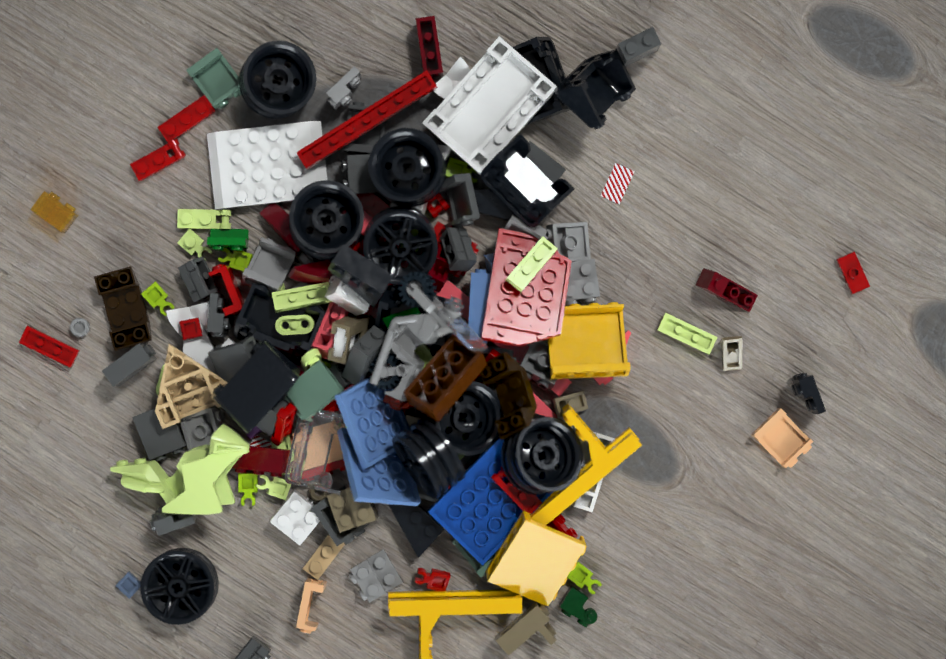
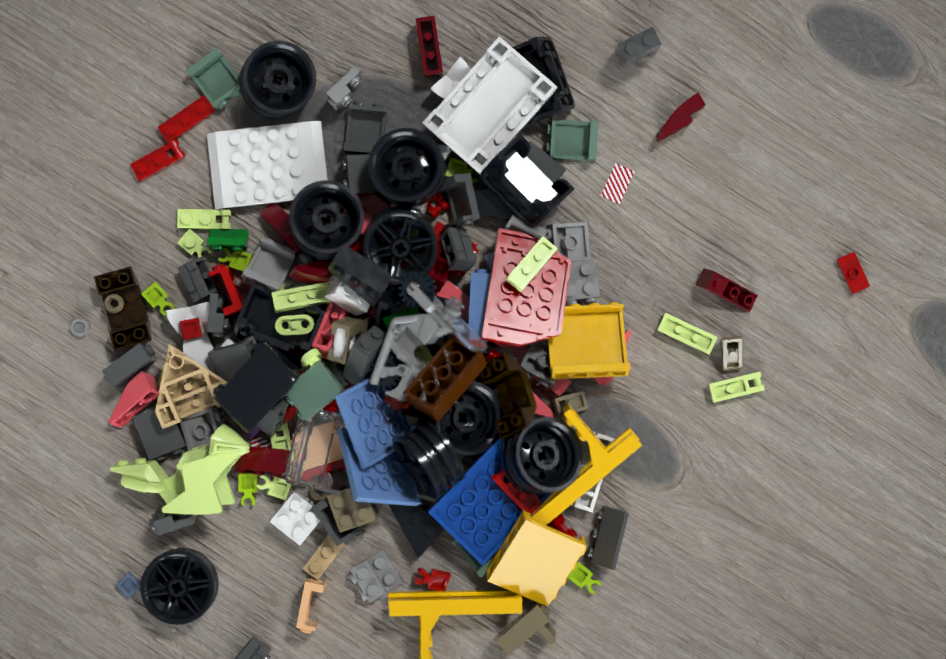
(49, 346): red plate -> none
(54, 211): clear yellow brick -> none
(108, 301): none -> dark tan plate
(135, 398): none -> coral slope
(284, 424): red plate -> none
(367, 120): red plate -> none
(572, 140): none -> sand green panel
(573, 605): dark green brick -> none
(595, 87): black windscreen -> none
(608, 537): none -> dark grey slope
(681, 116): none -> dark red slope
(735, 387): none -> yellowish green plate
(782, 438): light nougat panel -> none
(806, 387): black plate -> none

